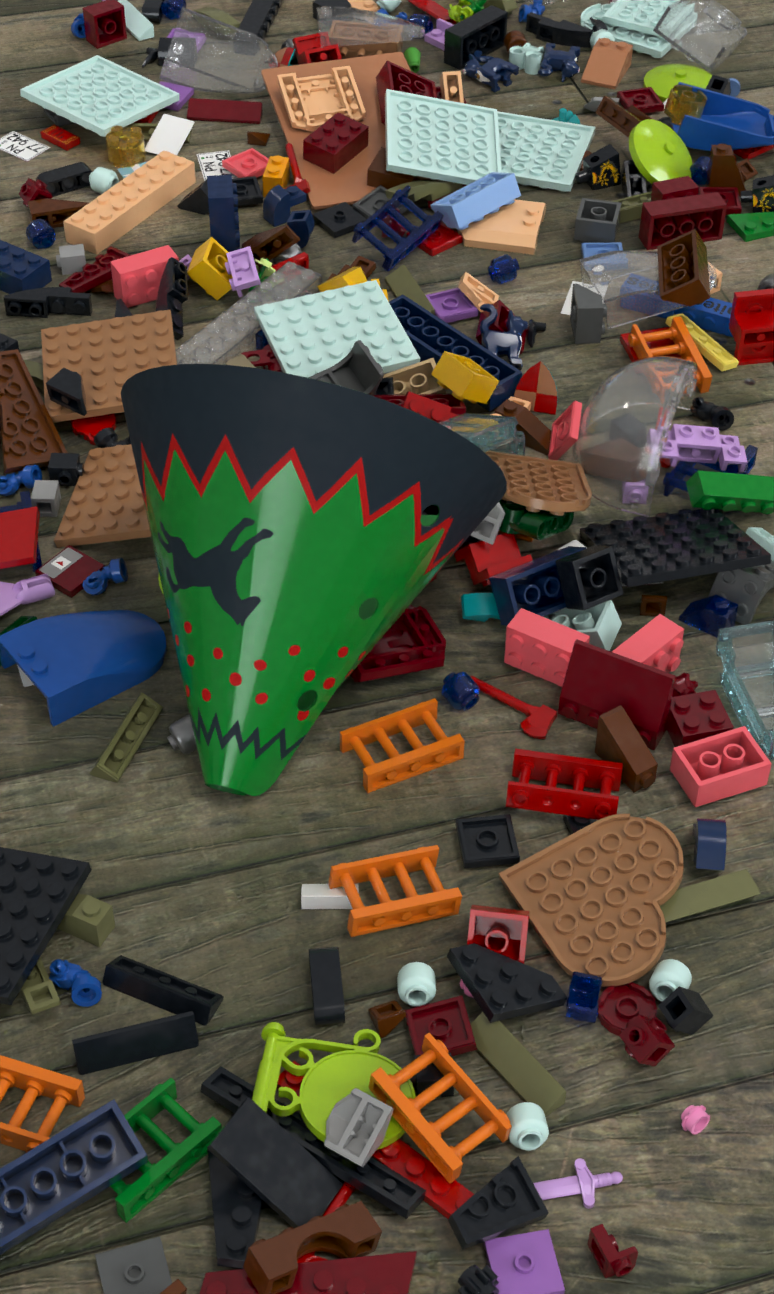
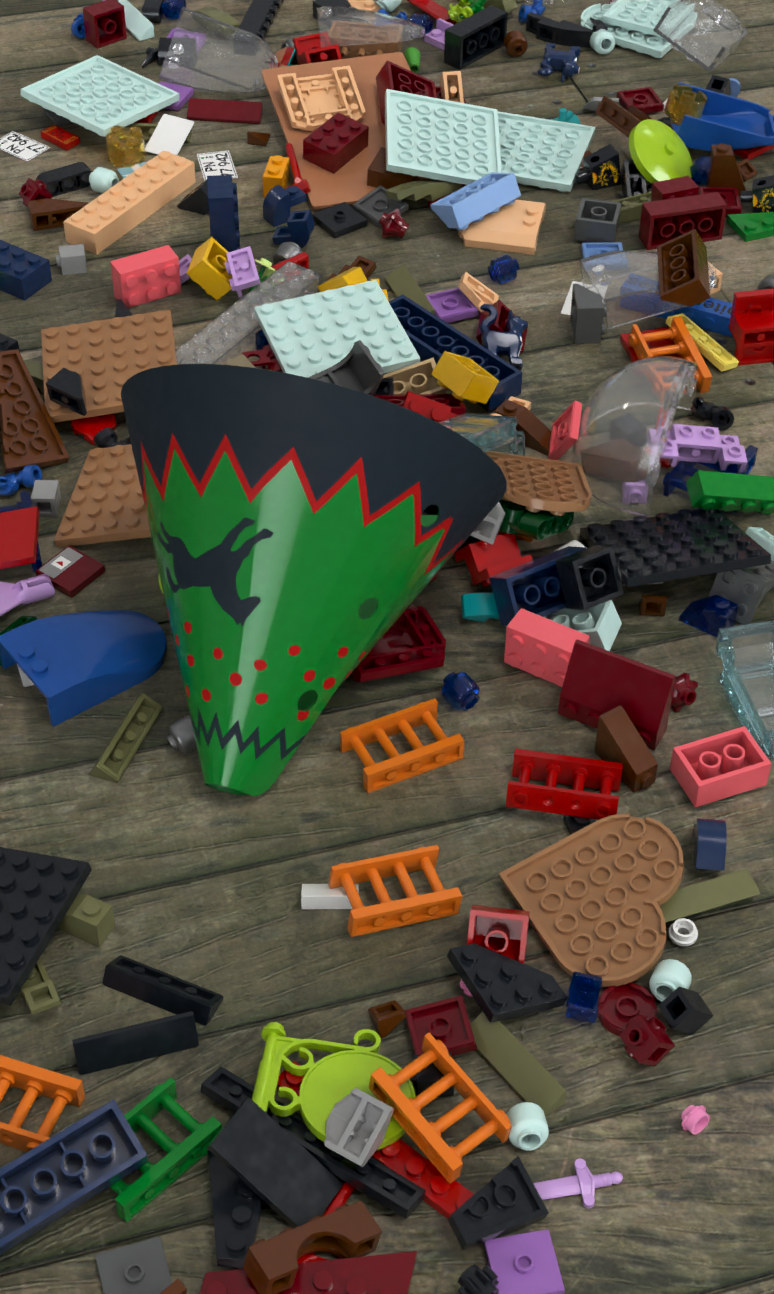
(40, 234): clear blue head -> none
(42, 301): black slope -> none
(65, 468): black brick -> none
(84, 988): blue arm -> none
(94, 273): dark red wing -> none
(97, 581): blue arm -> none
(105, 287): reddish brown slope -> none
(173, 292): black slope -> none
(246, 164): coral plate -> none
(248, 191): black plate -> none
(271, 242): reddish brown slope -> none
(326, 985): black beam -> none
(404, 245): clear blue fence -> none
(416, 984): light aqua head -> none
(440, 240): red tile -> none
(487, 841): black plate -> none
(491, 72): dark blue animal -> none
(527, 57): light aqua piece -> none
(532, 330): black bar -> none
(538, 388): shield -> none
(538, 719): red piece -> none
(607, 63): nougat slope -> none
(607, 1254): dark red bracket -> none
(655, 644): coral brick -> none
(667, 76): lime dish -> none
(686, 927): none -> white plate
(697, 717): dark red brick -> none

